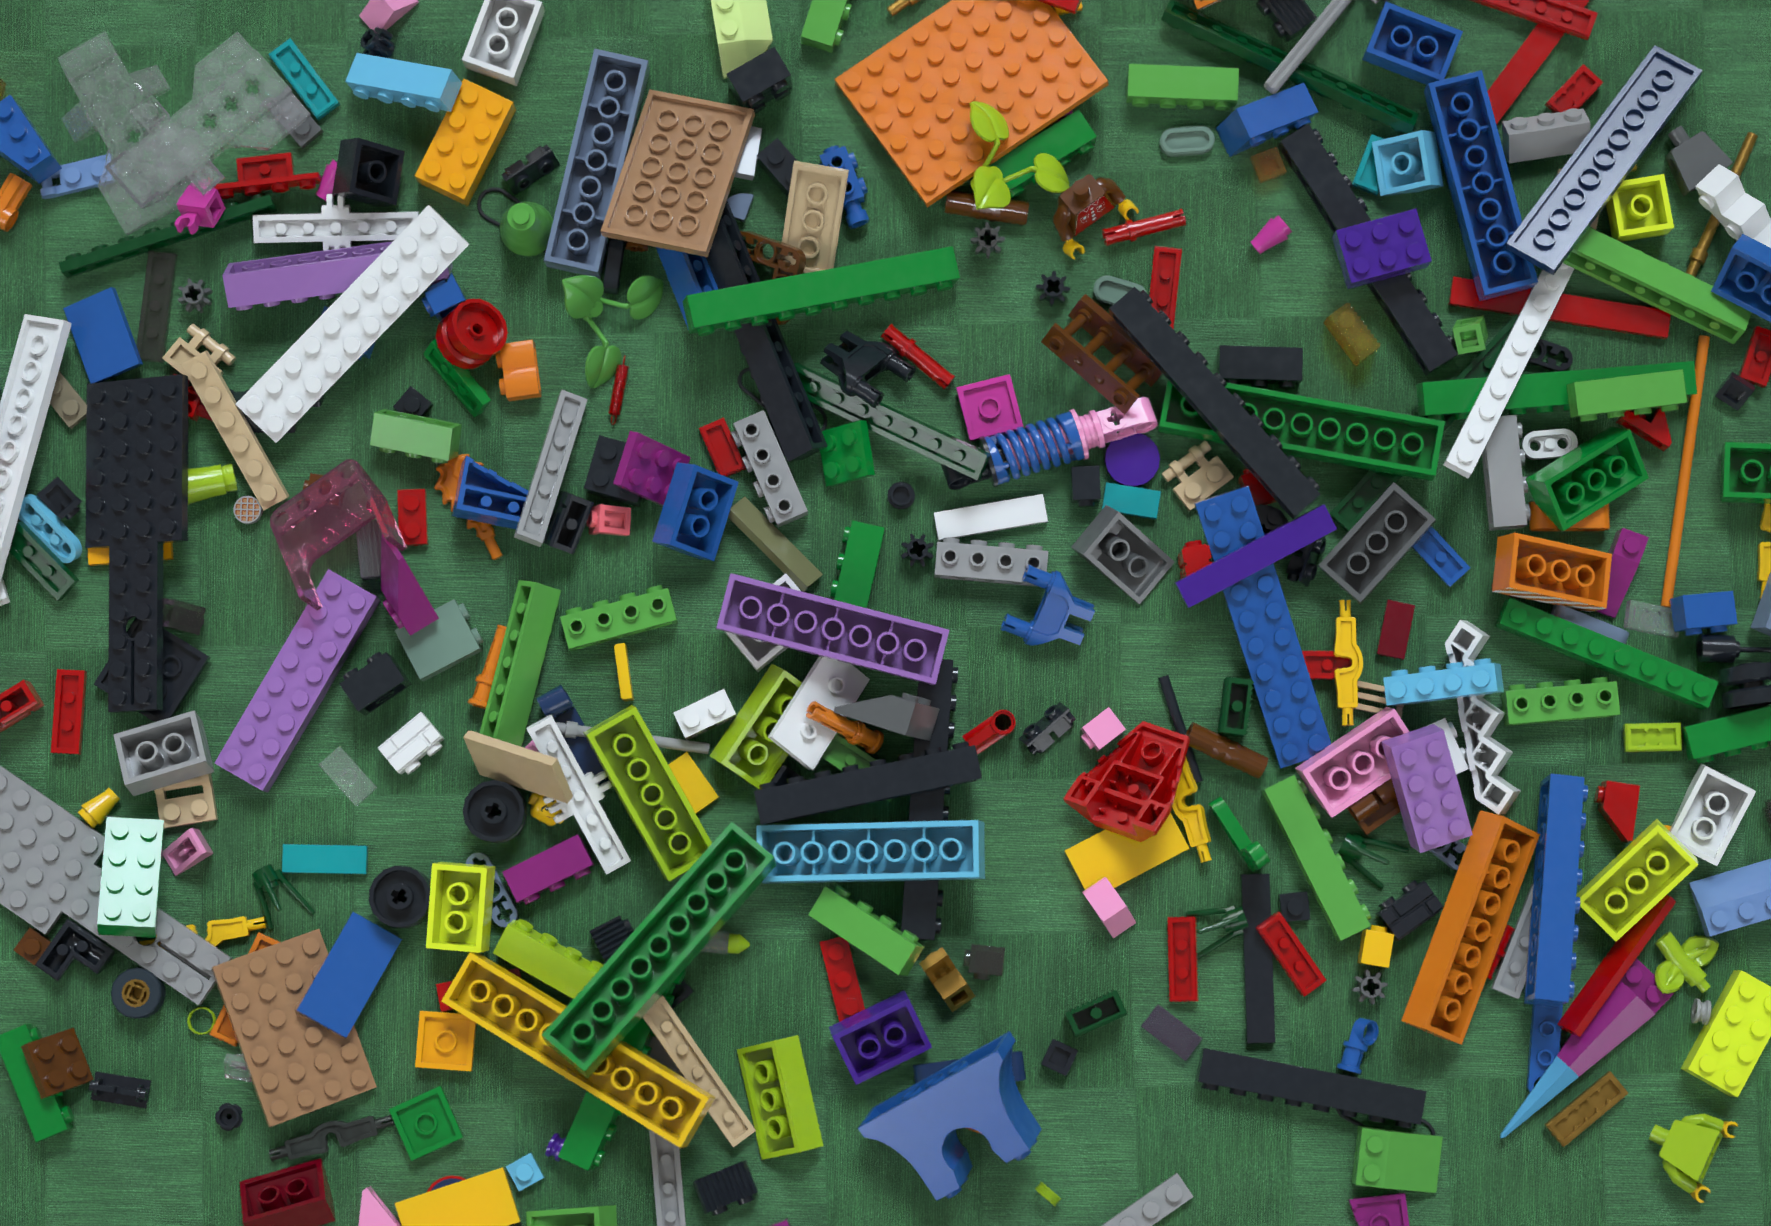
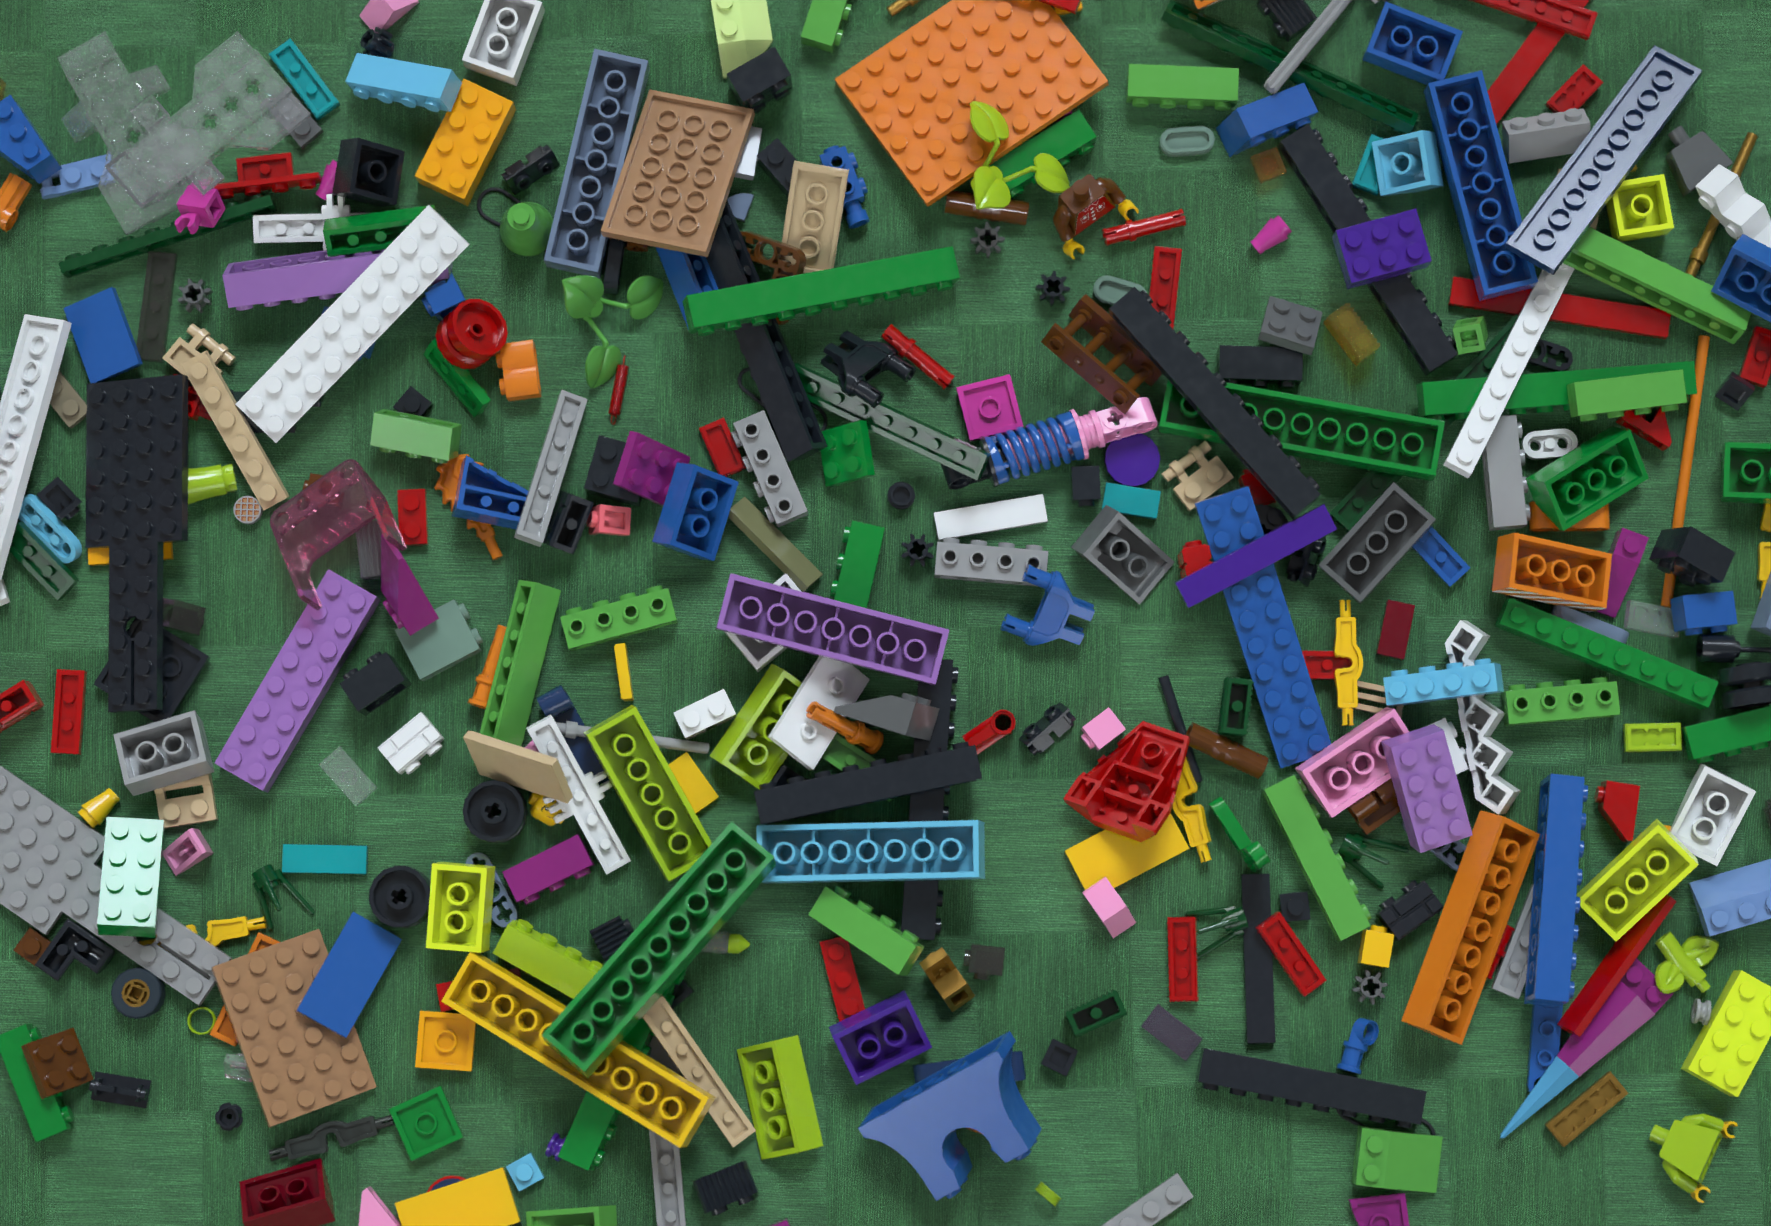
(367, 231): none -> green brick
(1290, 325): none -> dark grey plate
(1691, 556): none -> black brick

